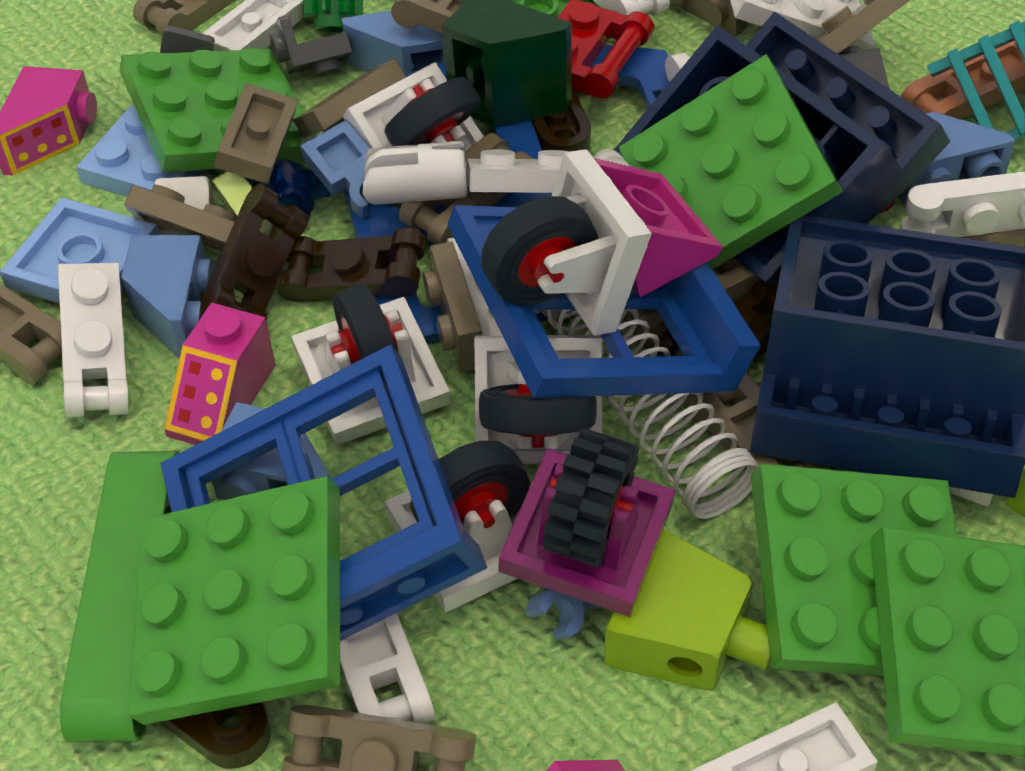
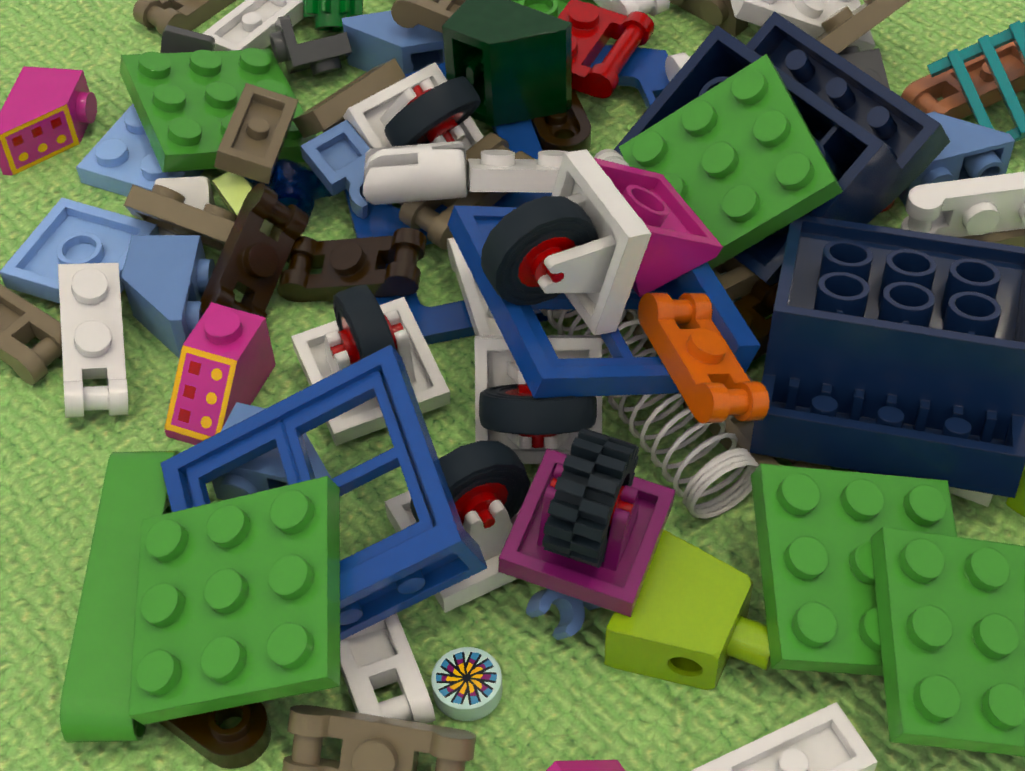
(448, 288): dark tan plate -> none
(467, 684): none -> tile
(700, 359): none -> orange plate

